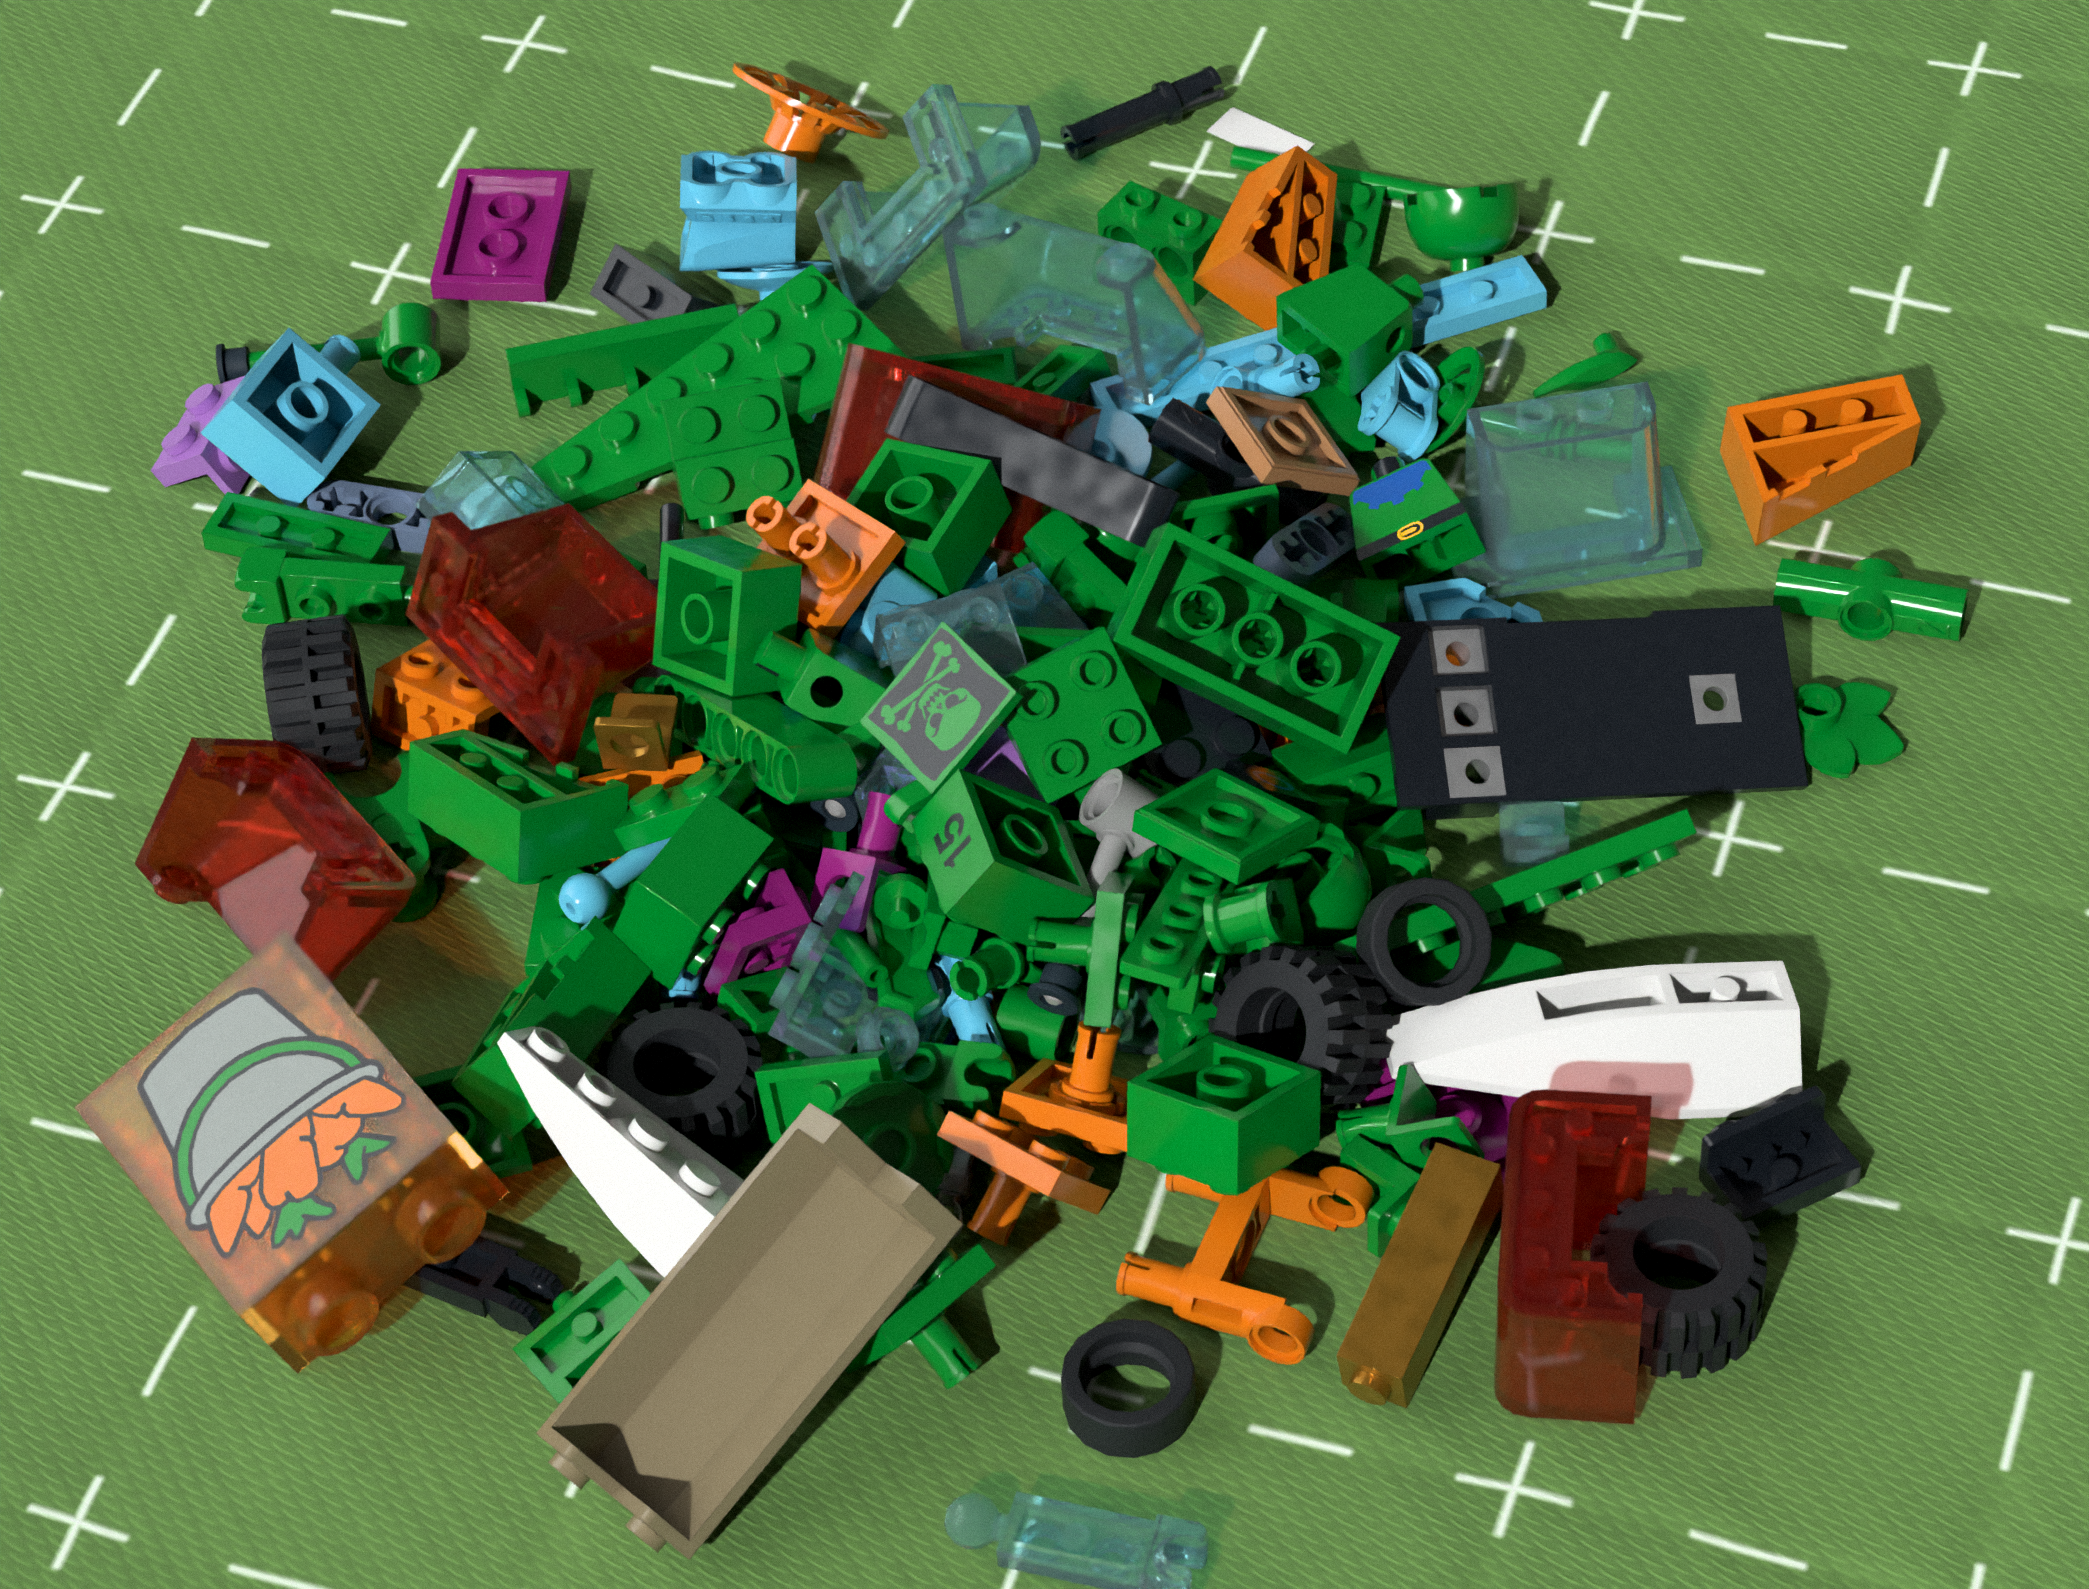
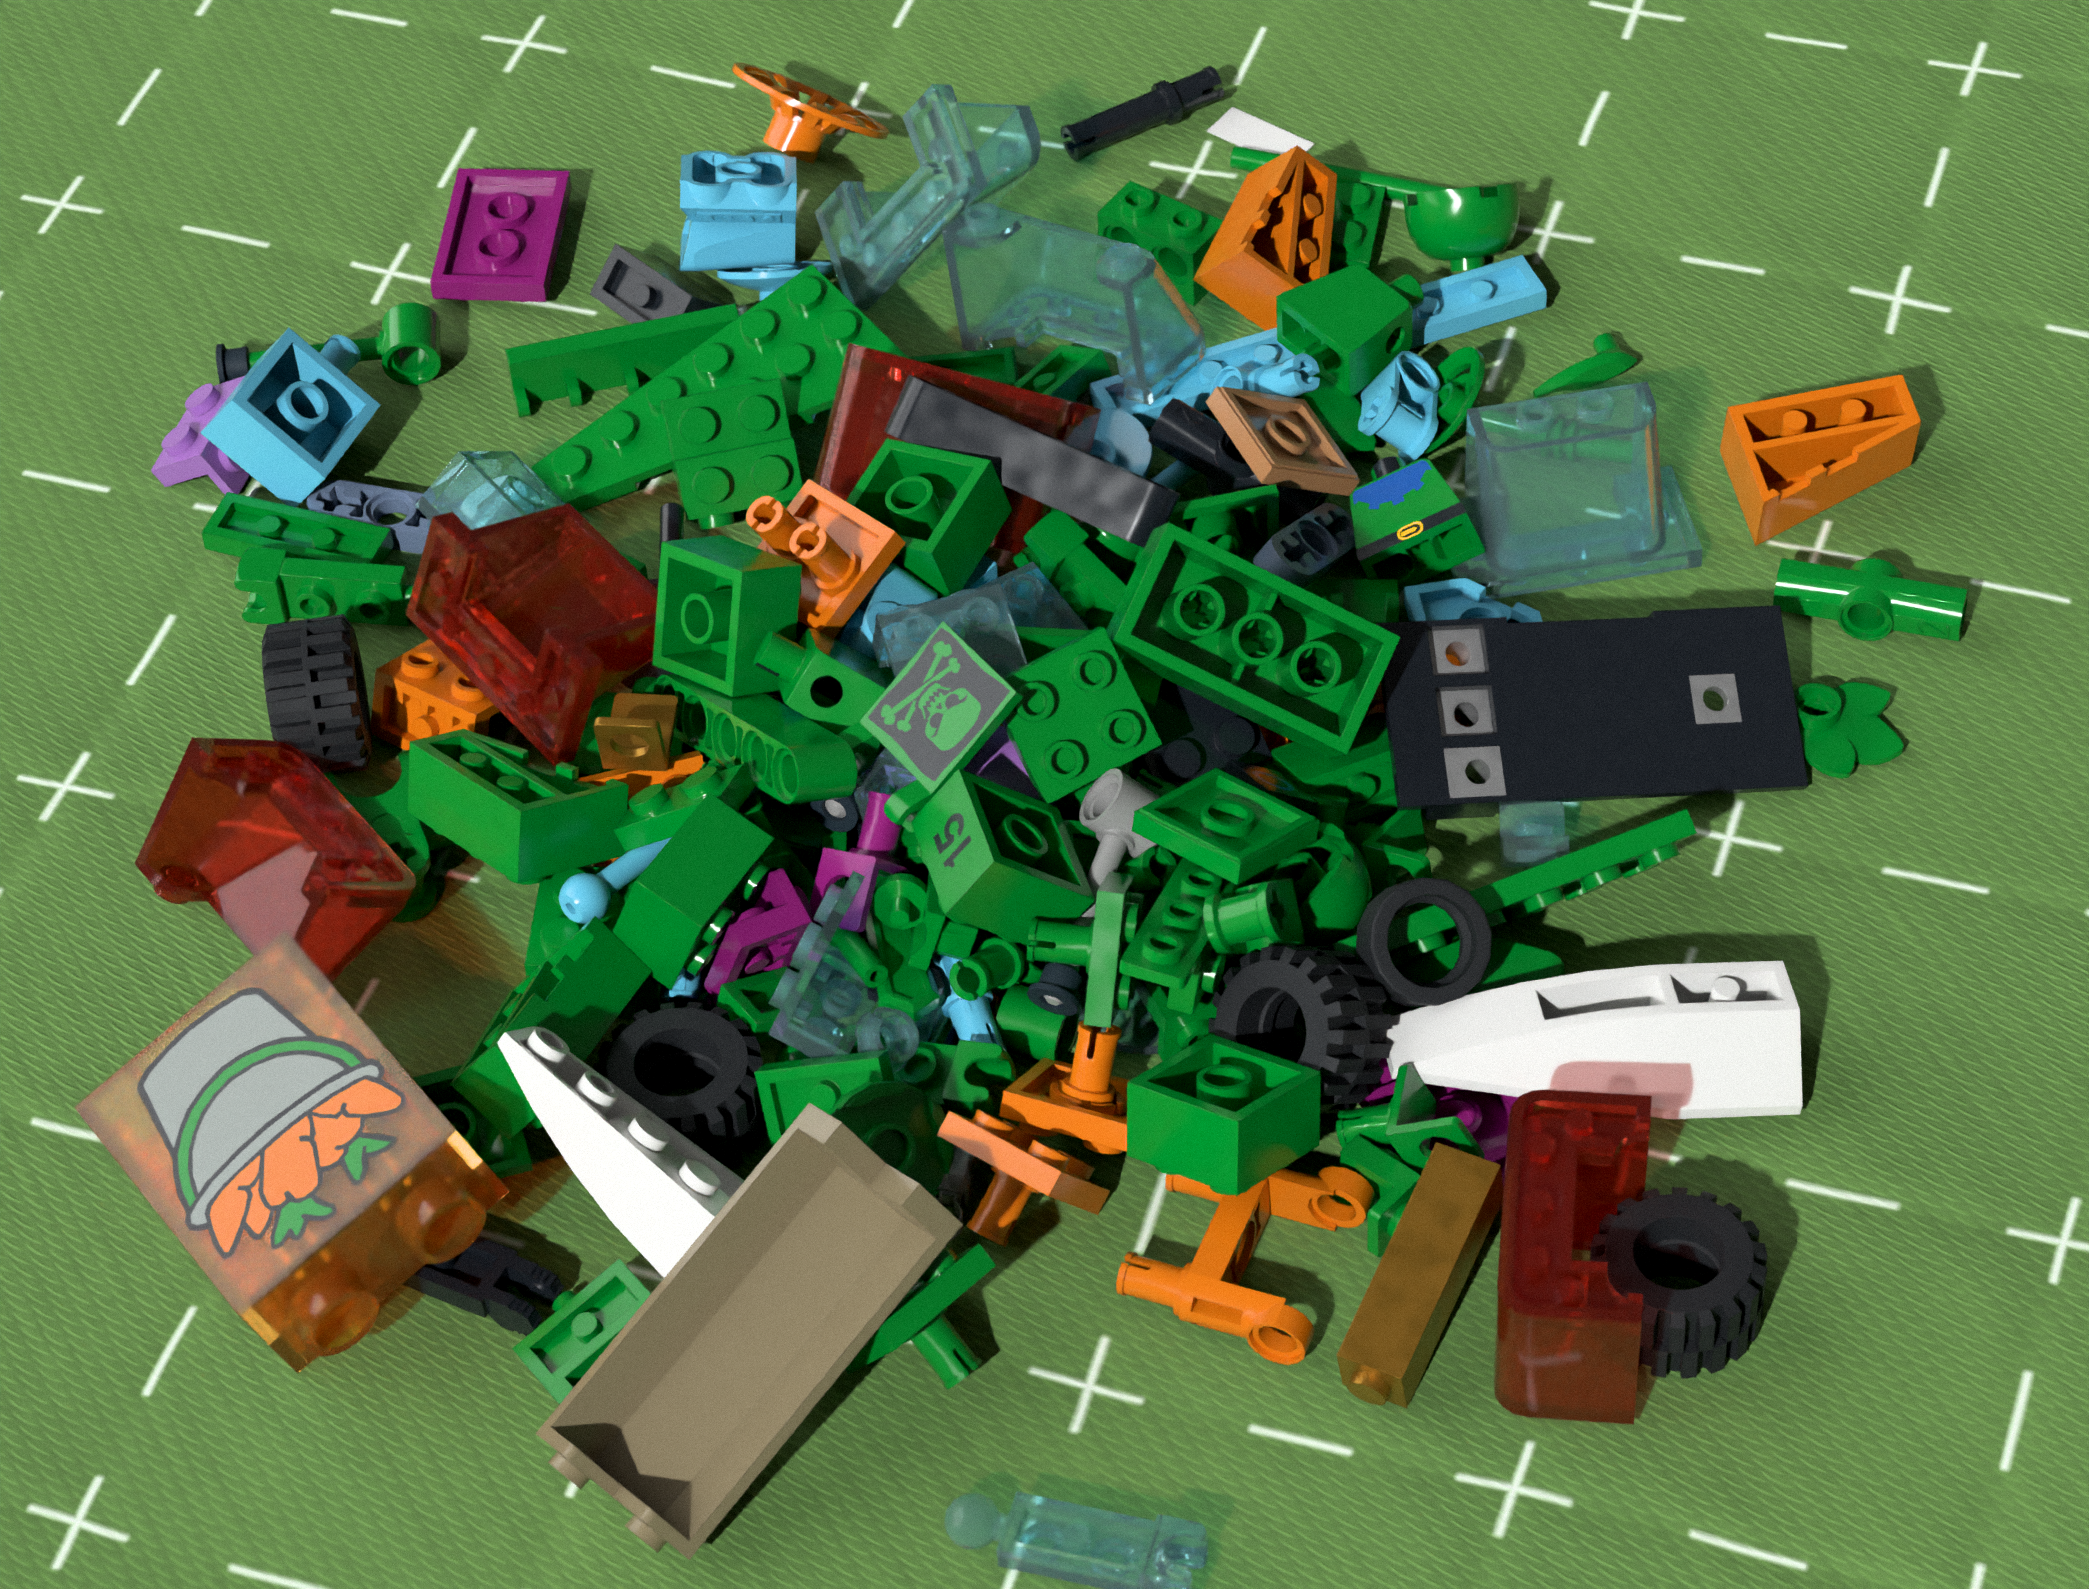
(1131, 1344): black tyre -> none
(1777, 1159): black bracket -> none

